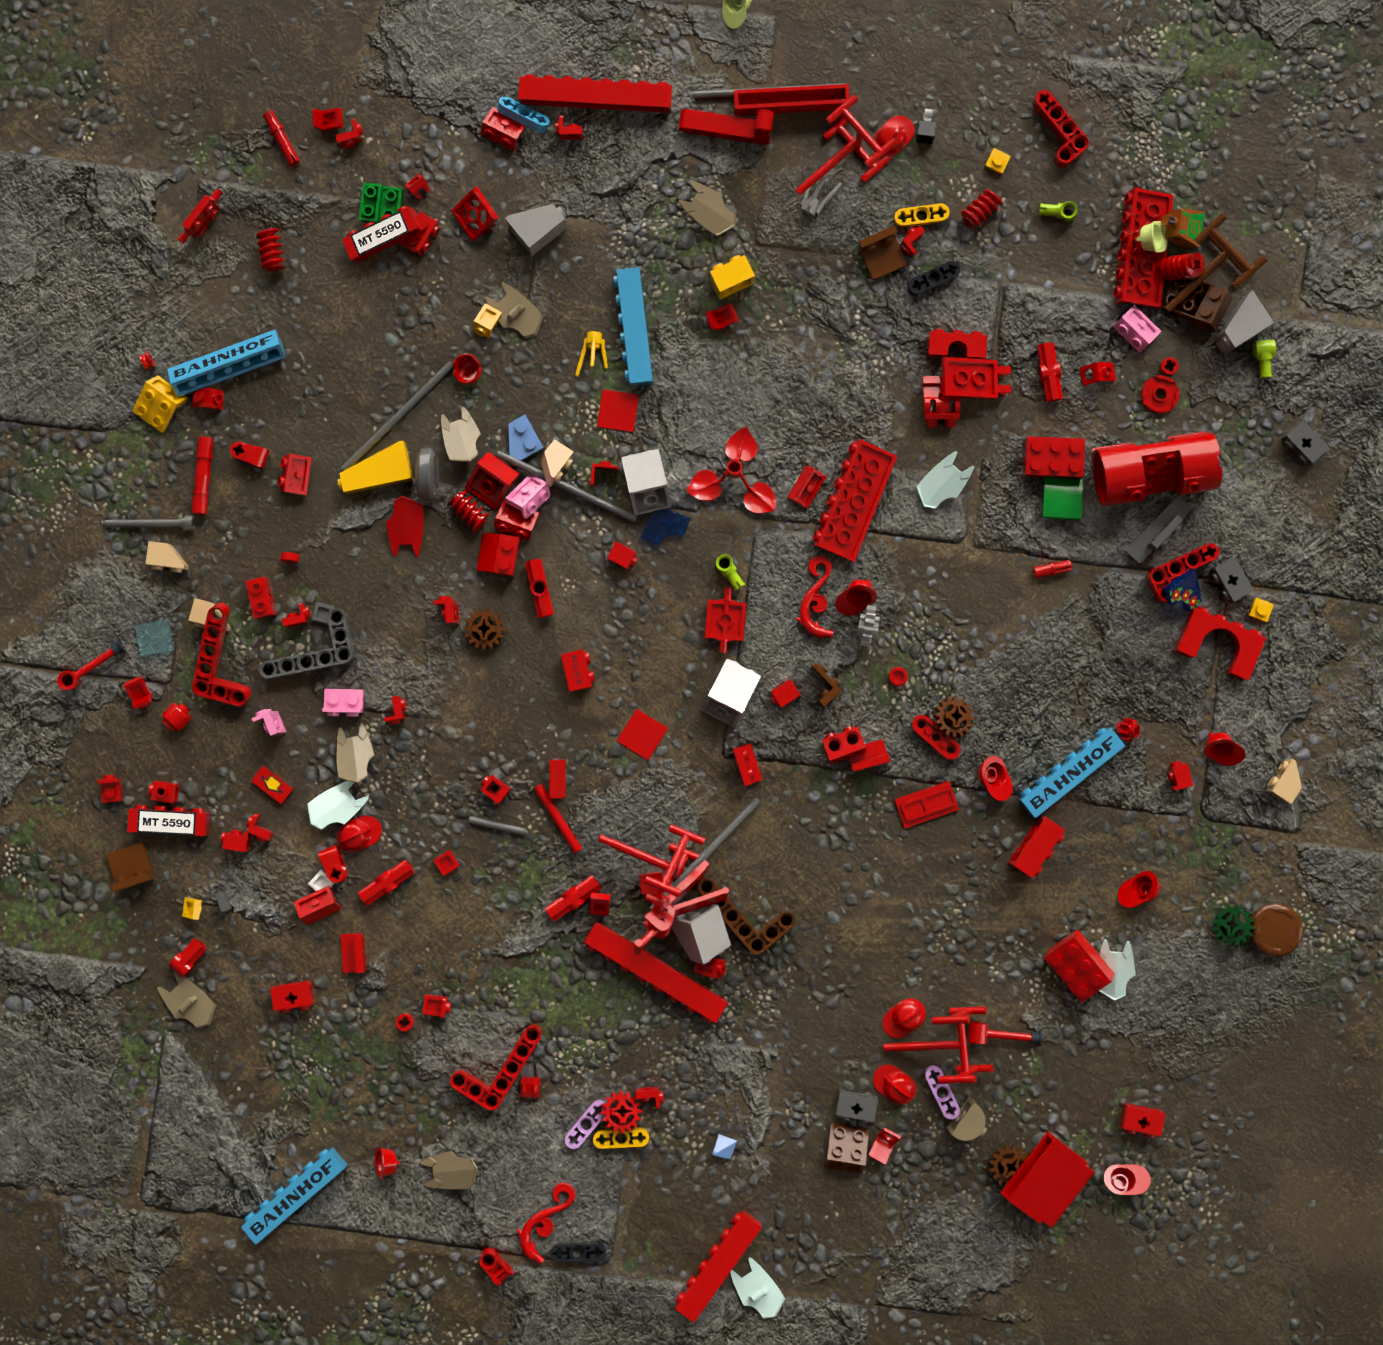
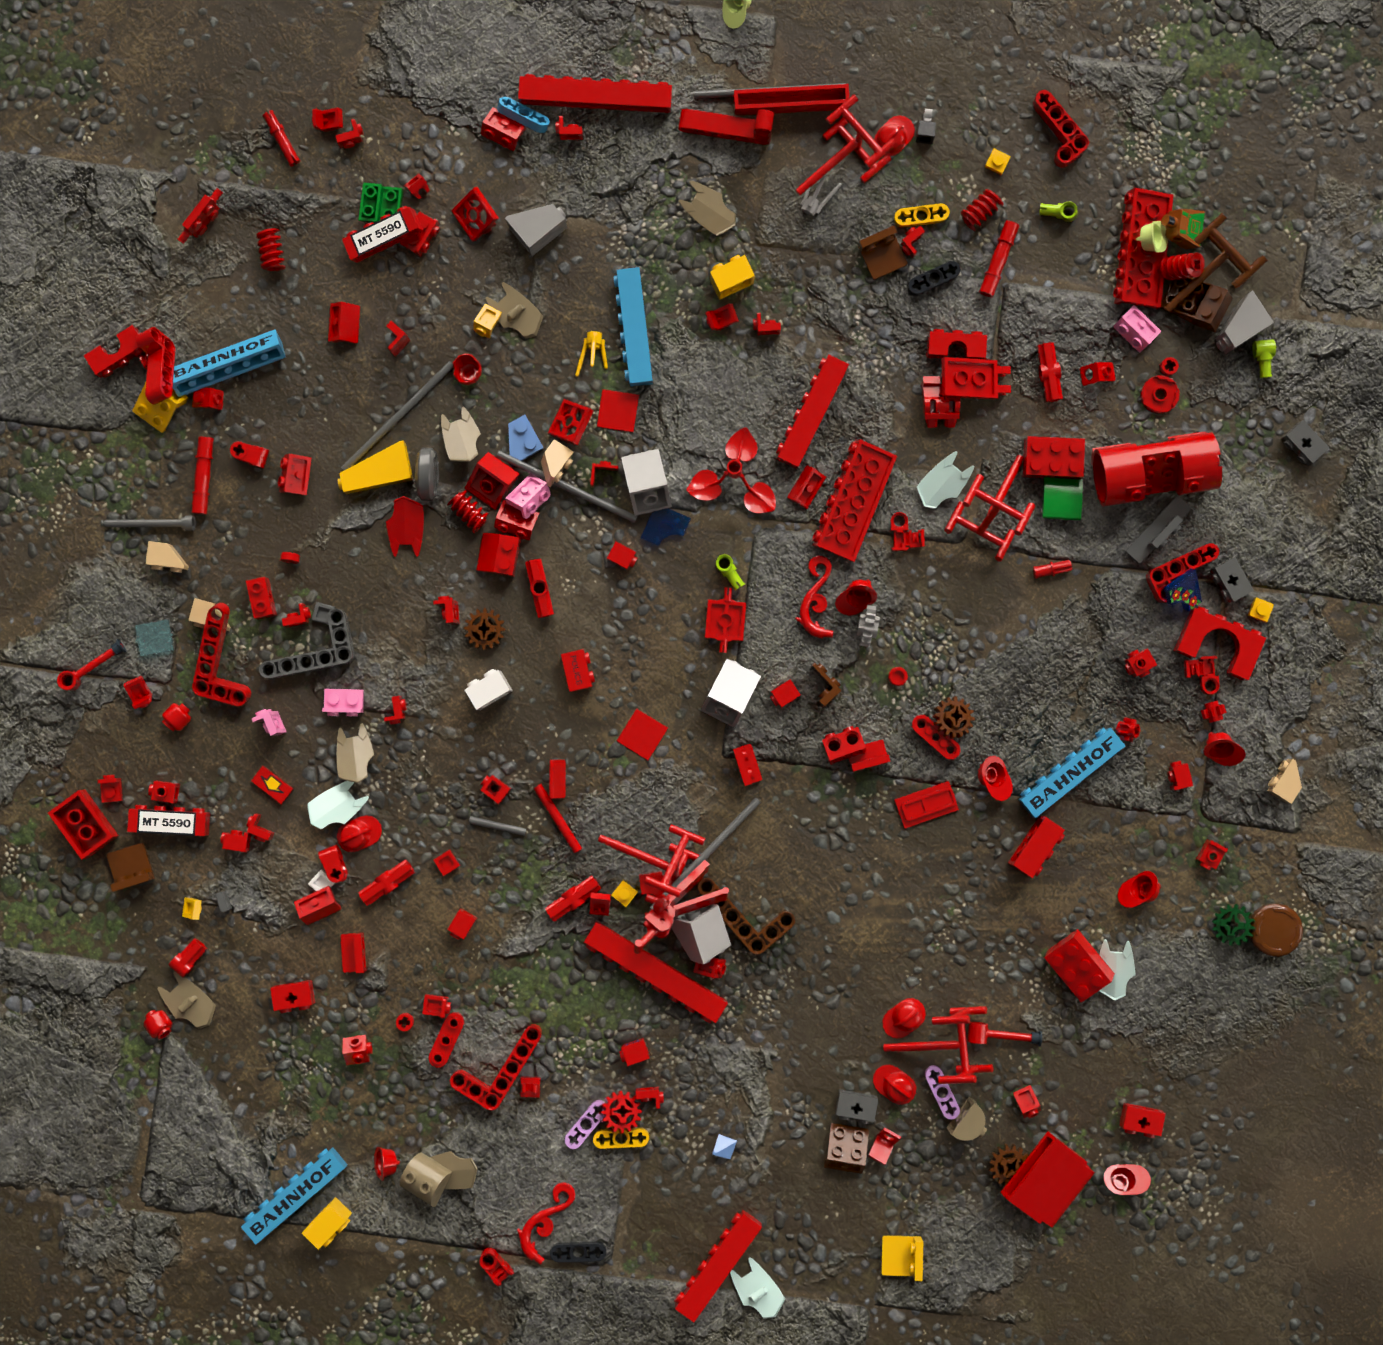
(83, 824): none -> red brick
(104, 363): none -> red arch
(157, 1024): none -> red head
(160, 364): none -> red beam
(323, 1227): none -> yellow brick
(344, 322): none -> red panel
(356, 1050): none -> red brick
(400, 341): none -> red panel
(425, 1178): none -> dark tan brick
(450, 1031): none -> red plate
(461, 924): none -> red brick
(488, 689): none -> white brick
(562, 416): none -> red piece
(624, 893): none -> yellow plate
(634, 1052): none -> red brick
(768, 328): none -> red bracket
(812, 412): none -> red brick
(902, 1256): none -> yellow bracket
(903, 538): none -> red piece
(996, 505): none -> red piece
(999, 258): none -> red piece
(1027, 1102): none -> red bracket
(1146, 663): none -> red brick
(1204, 668): none -> red piece
(1208, 848): none -> red brick
(1213, 711): none -> red gear

